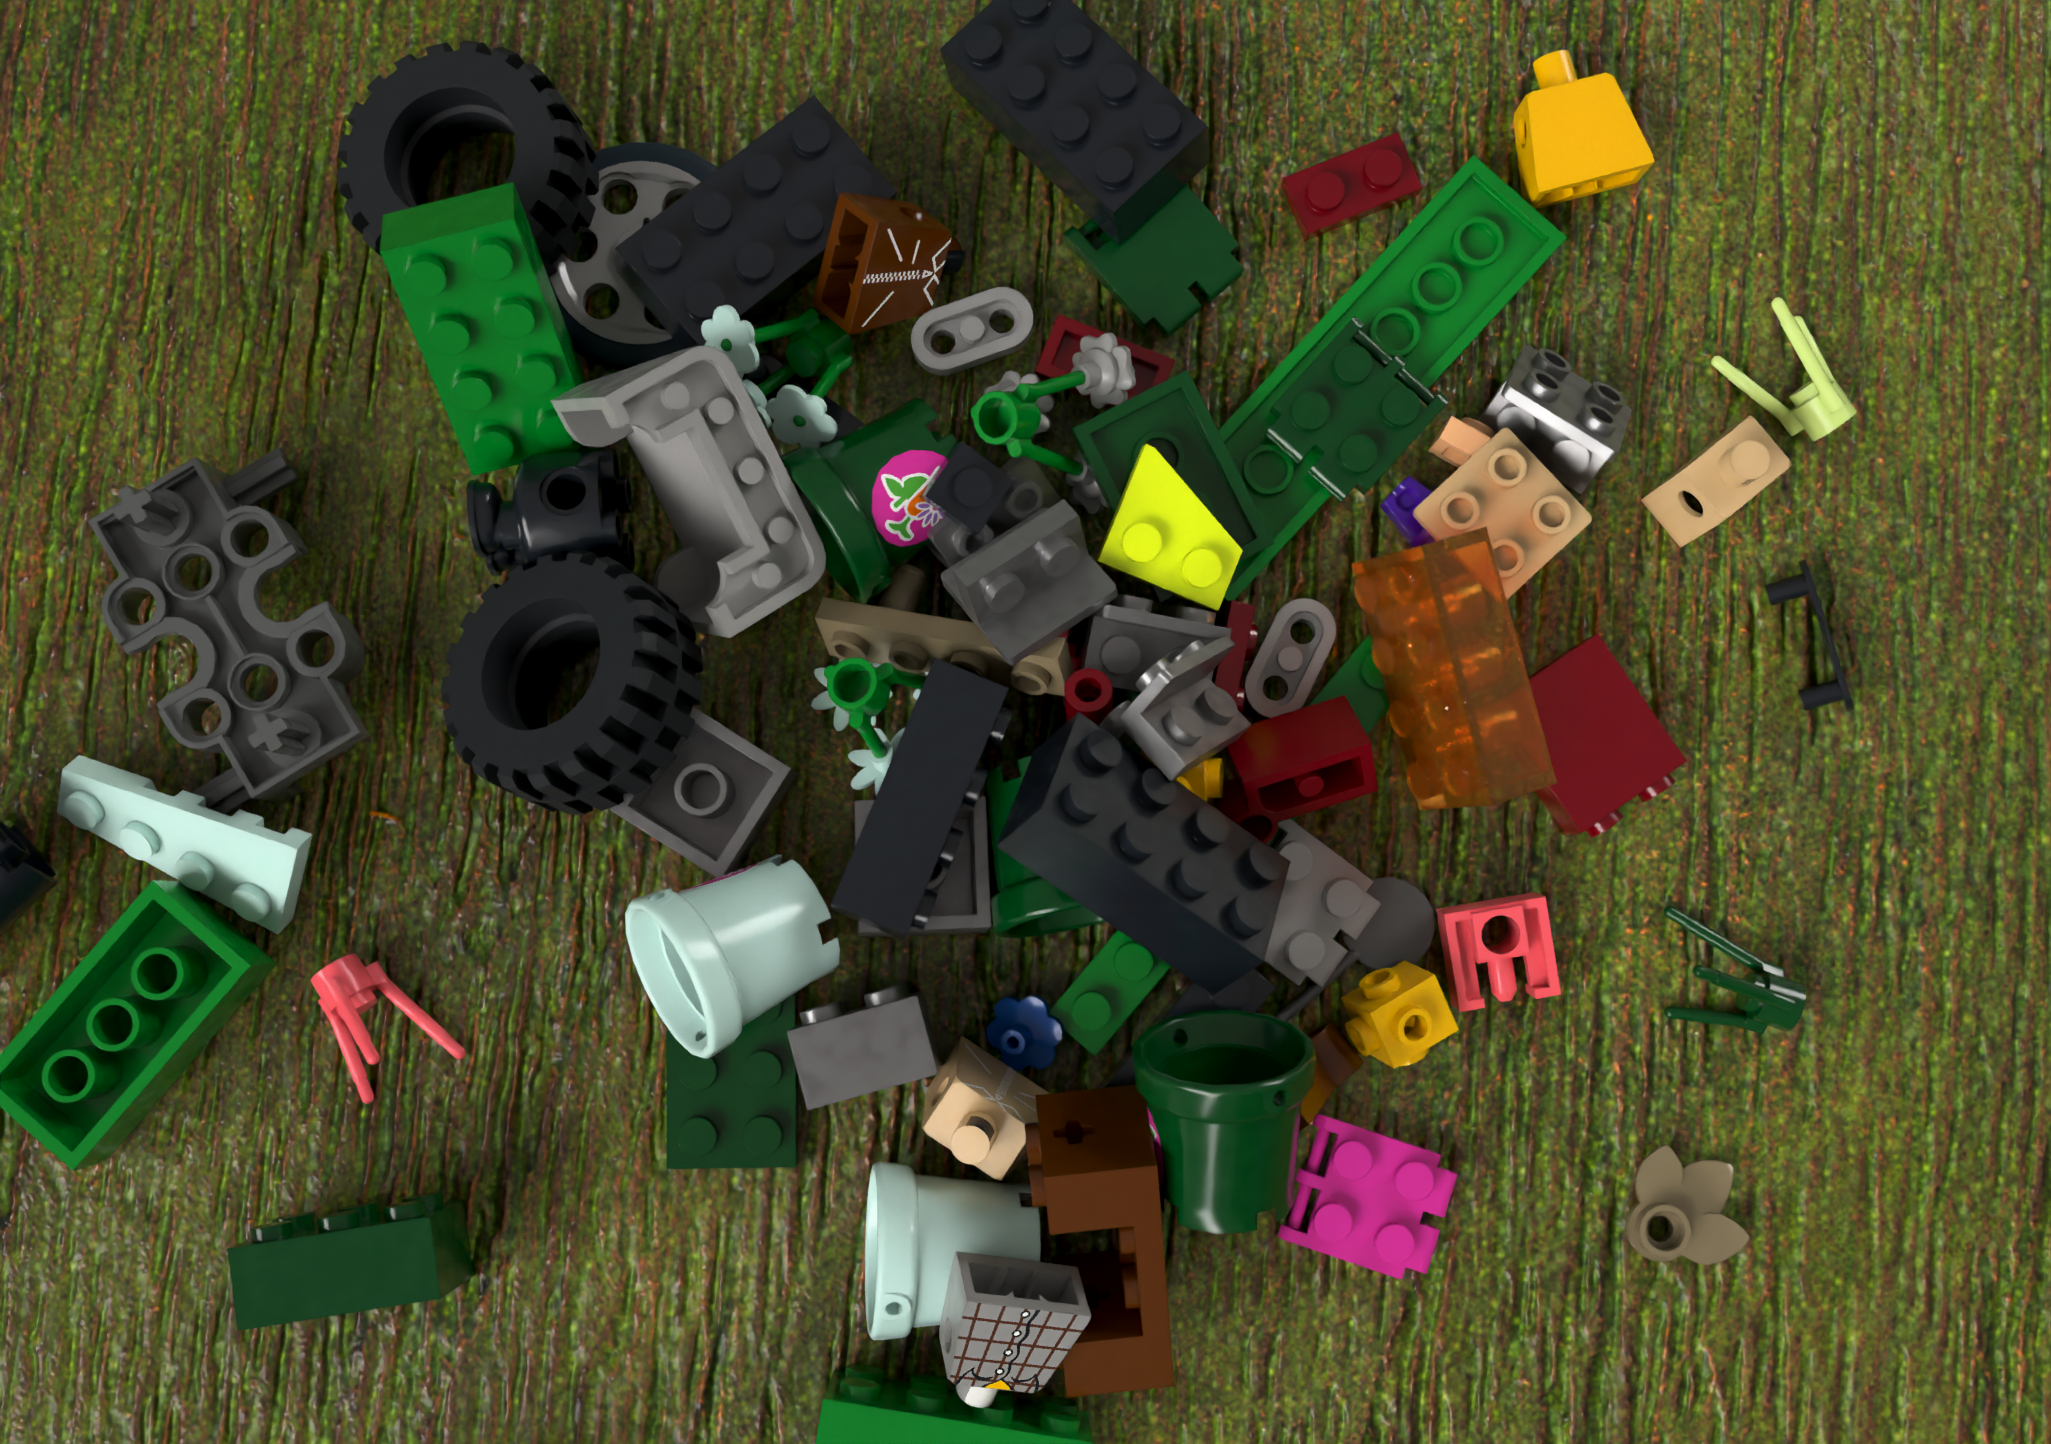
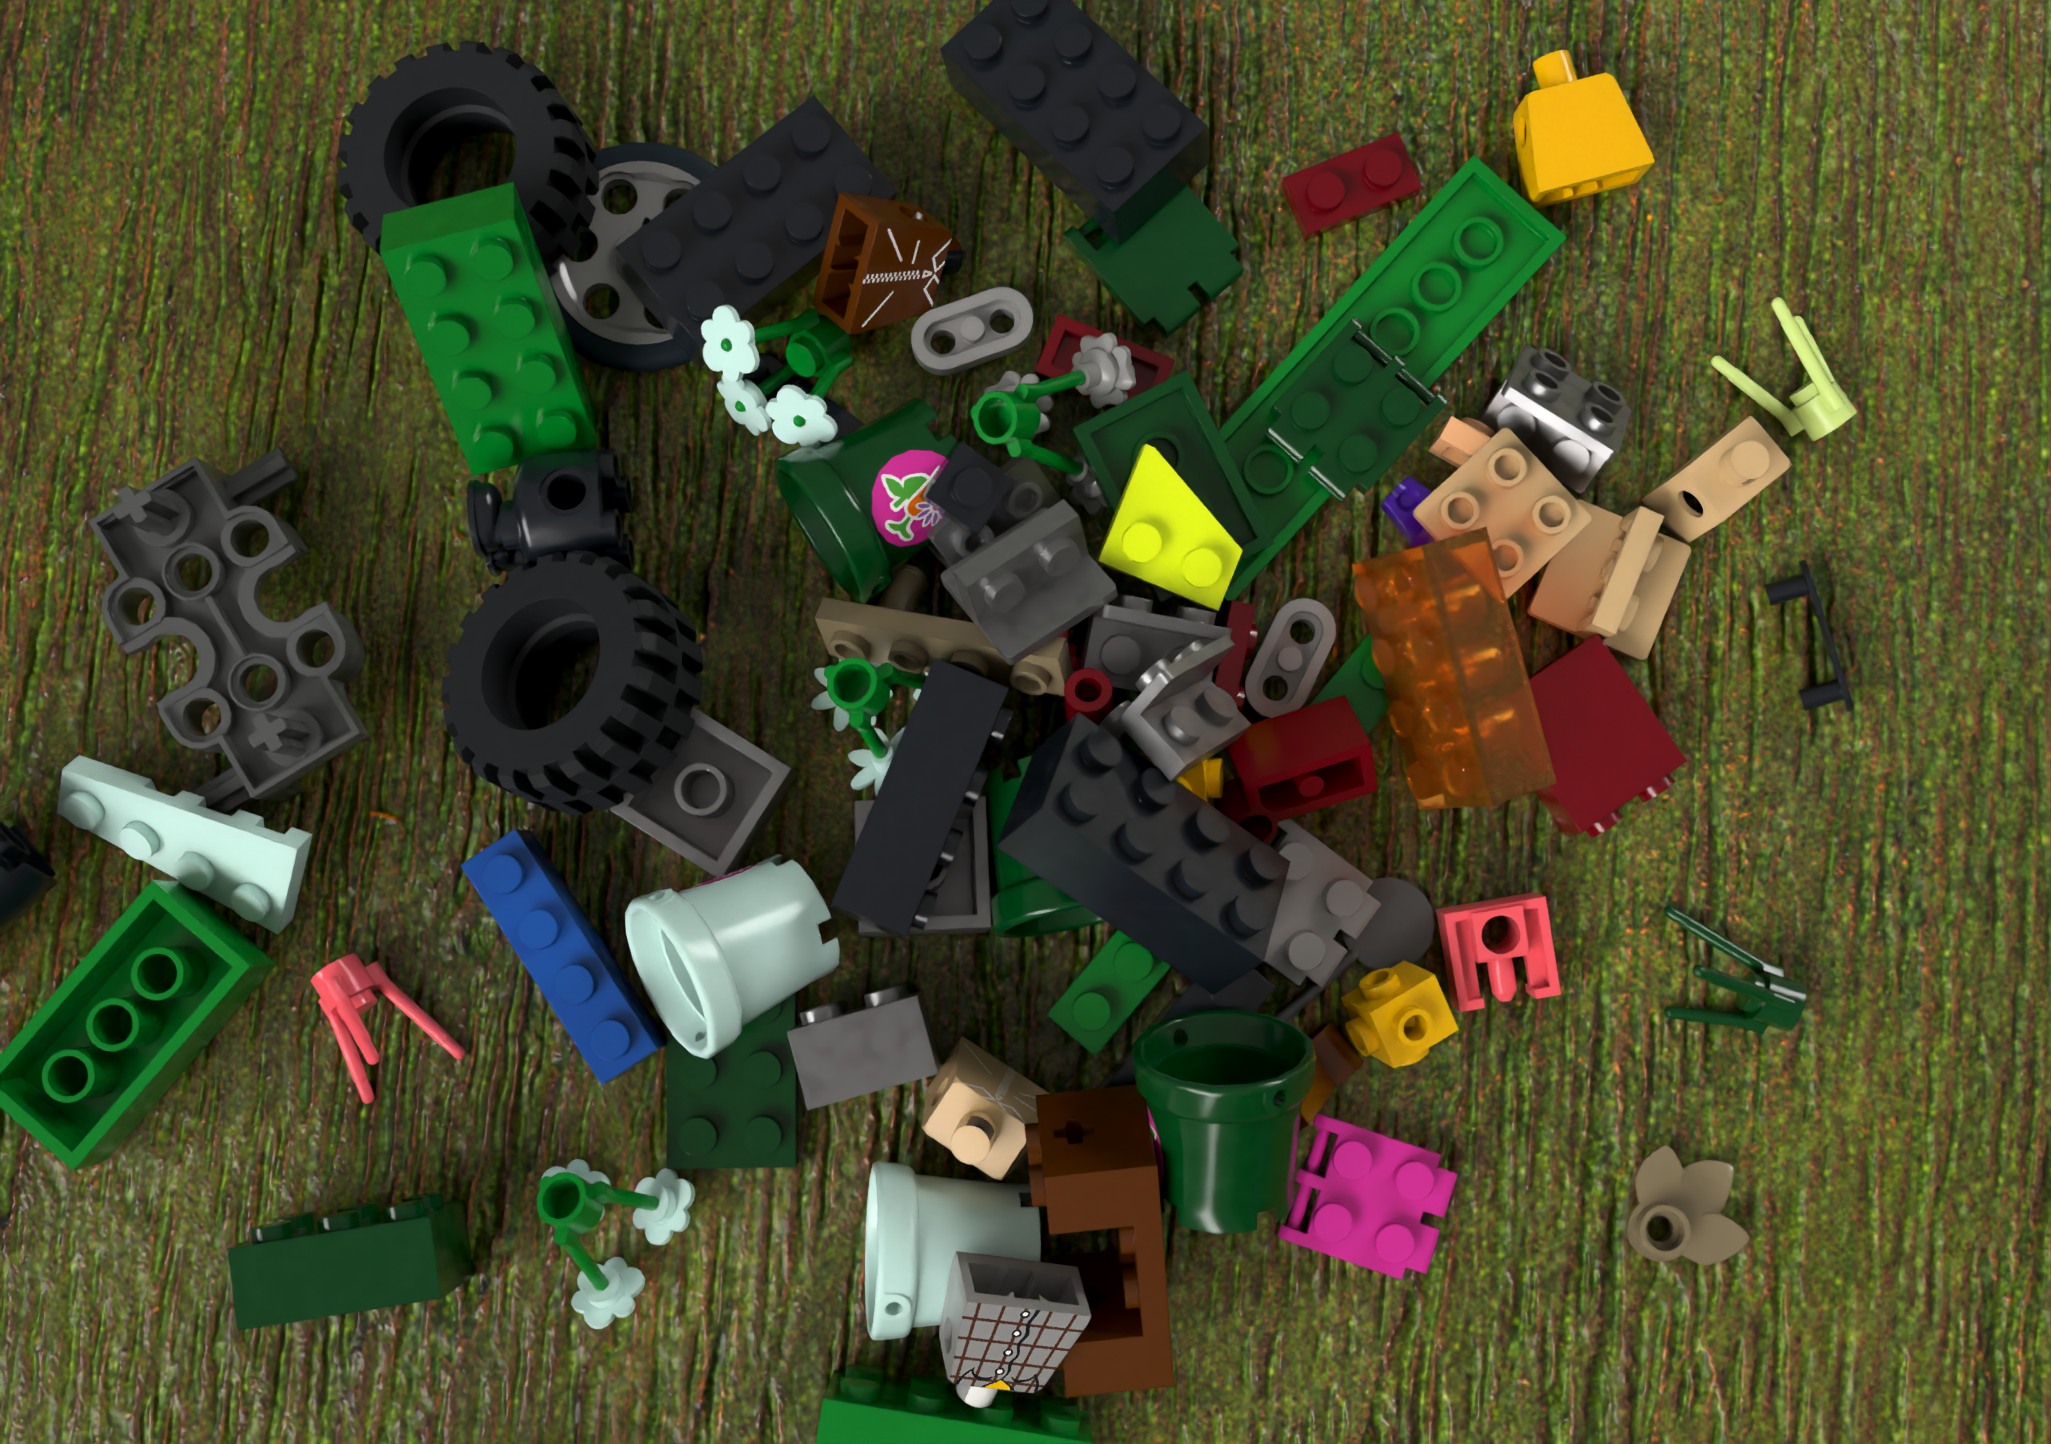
(564, 954): none -> blue brick
(574, 1204): none -> plant
(716, 479): light grey windscreen -> none
(1033, 1027): blue plant -> none
(1613, 581): none -> tan bracket

